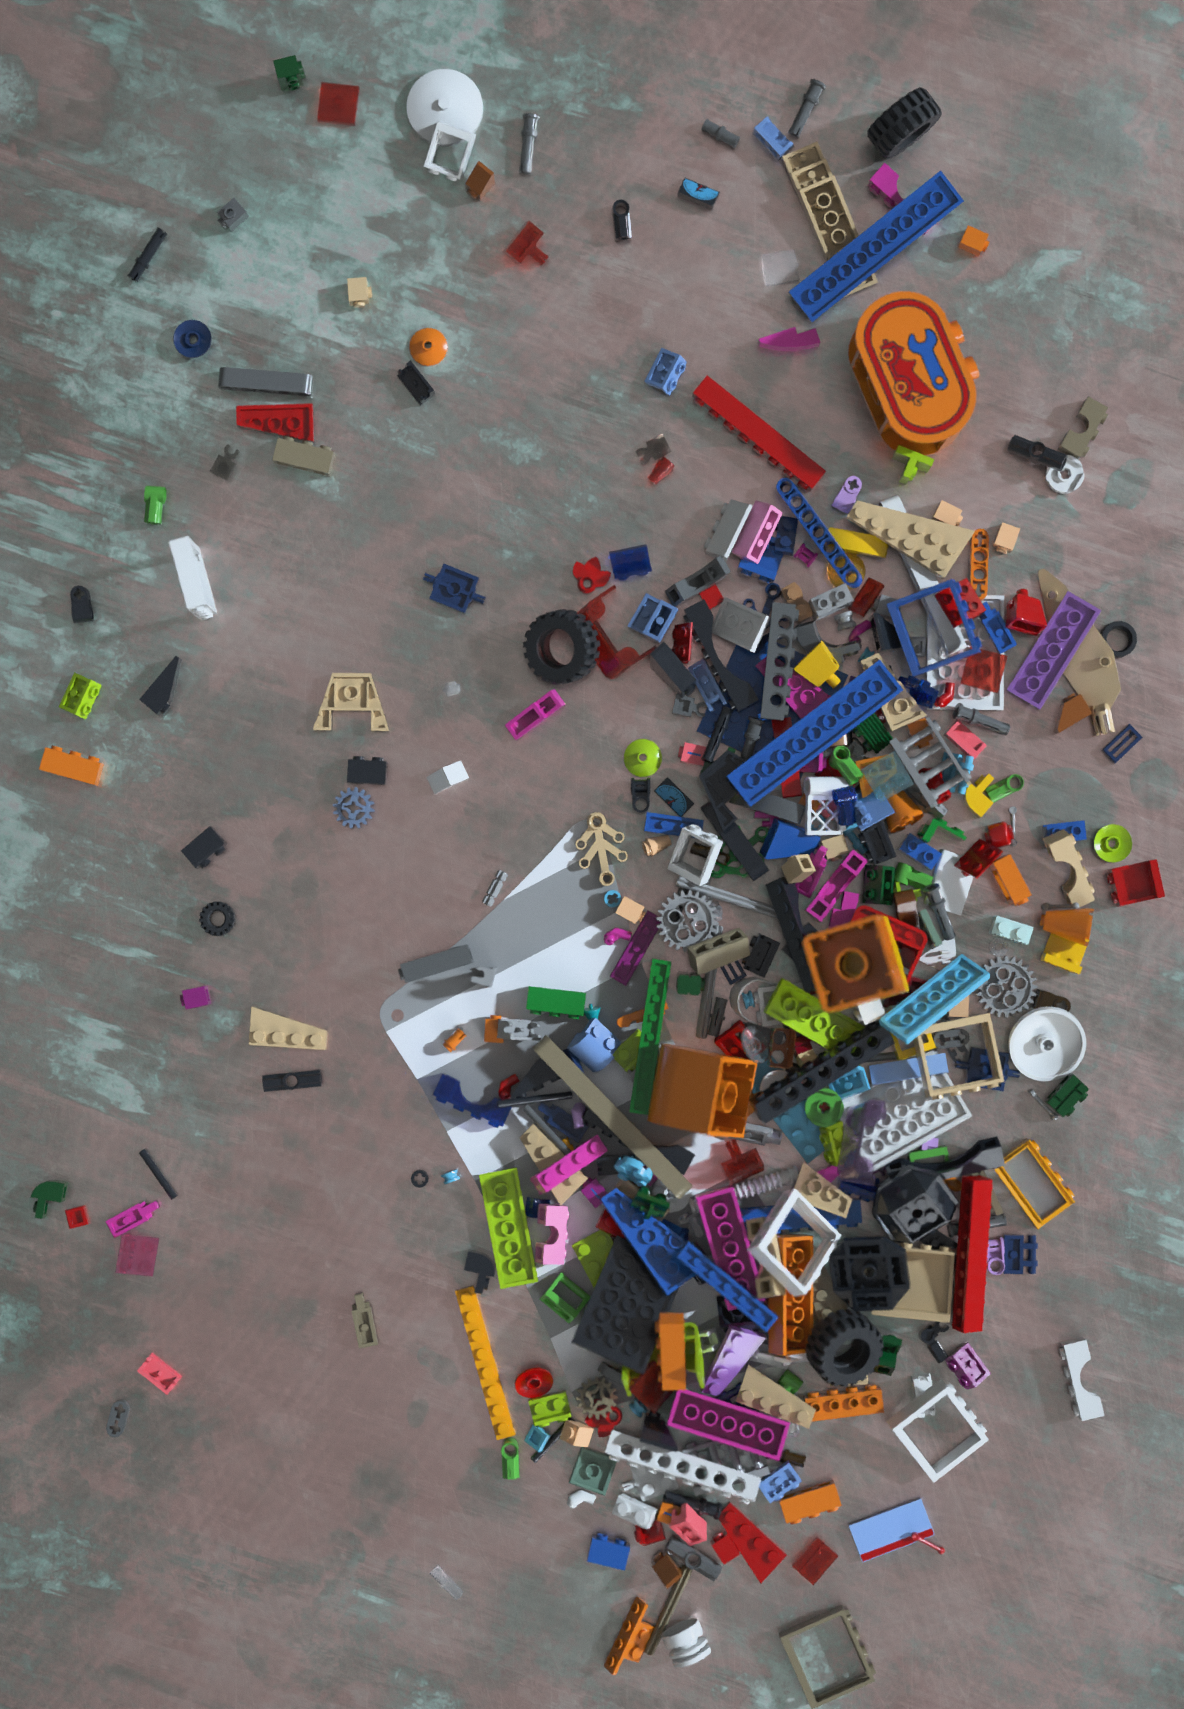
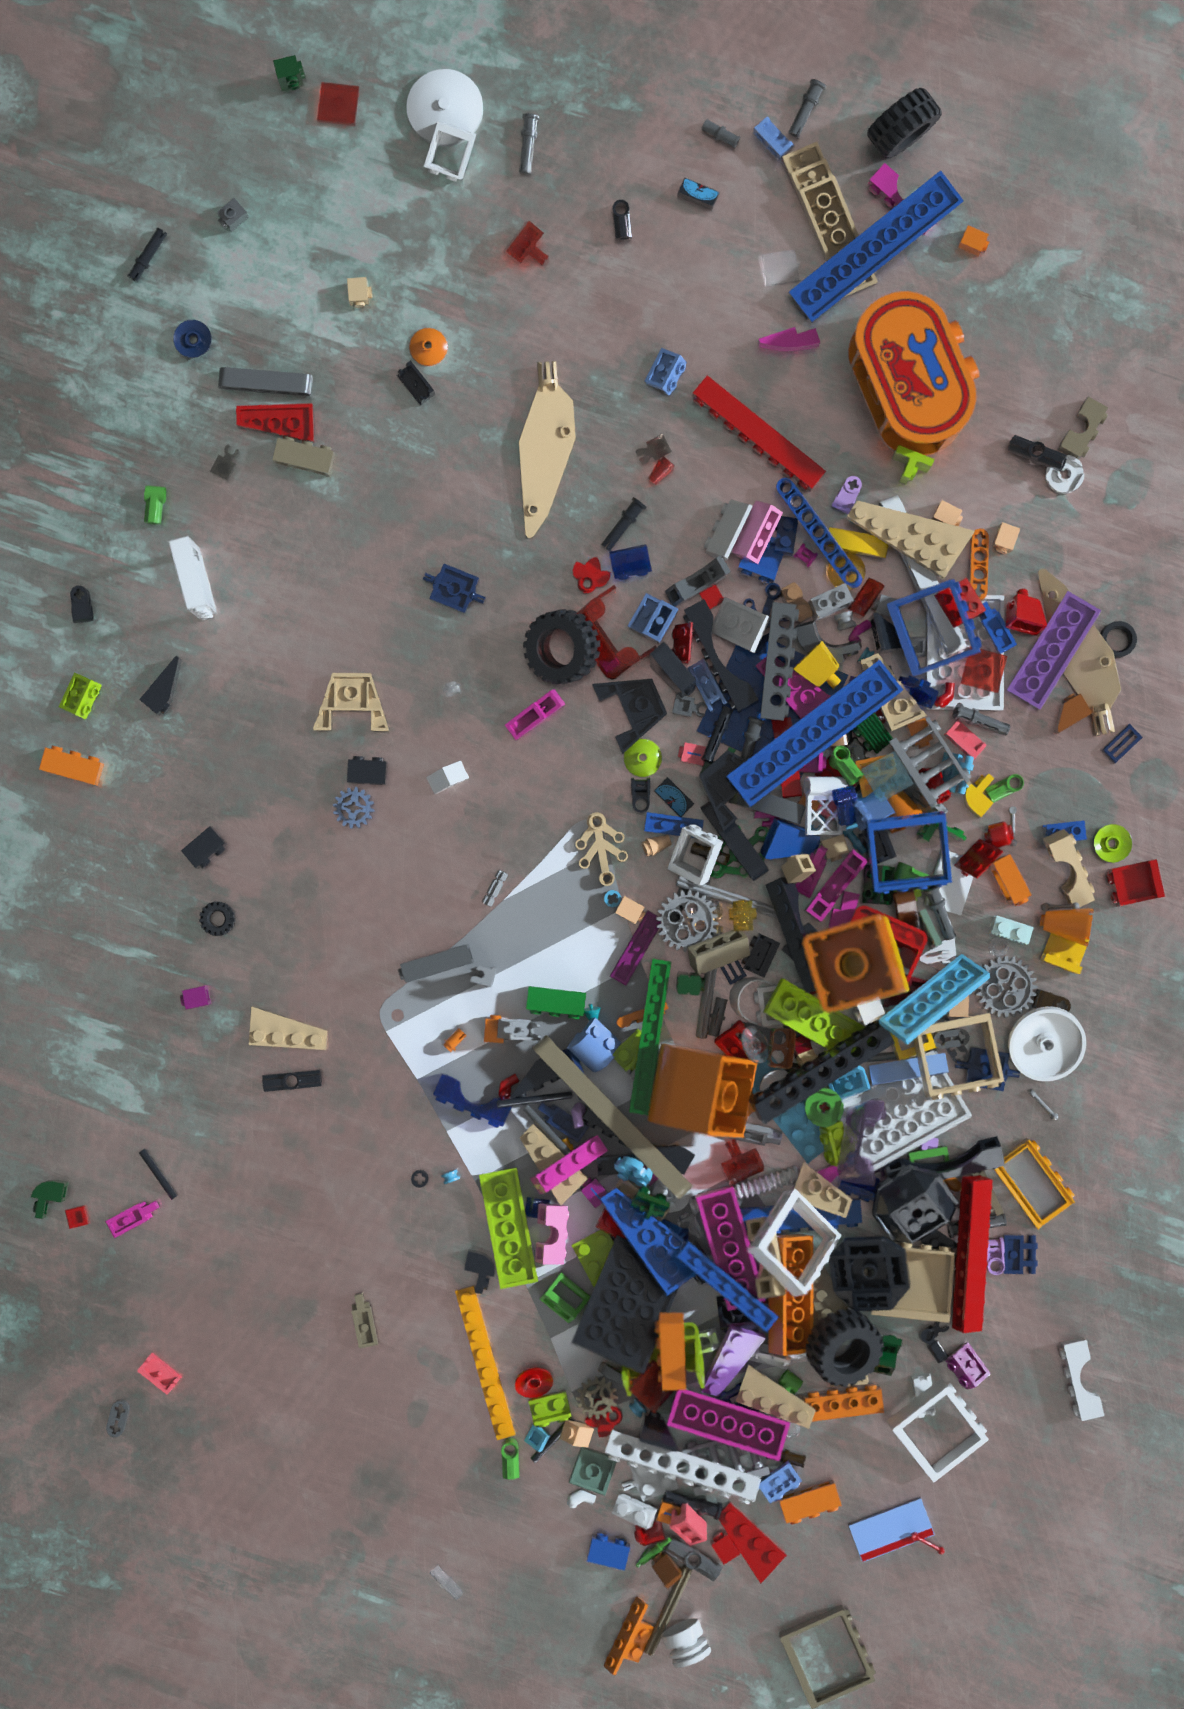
(137, 1255): clear pink hinge -> none
(480, 181): dark orange slope -> none
(545, 447): none -> tan wing
(615, 934): dark pink arm -> none
(628, 516): none -> black pin
(640, 703): none -> black wing
(650, 1553): none -> bright green hand
(742, 915): none -> clear yellow brick
(748, 999): medium azure bush -> none
(815, 1560): clear red plate -> none
(904, 821): none -> blue window
(919, 851): blue hinge -> none
(1067, 1095): dark green brick -> none

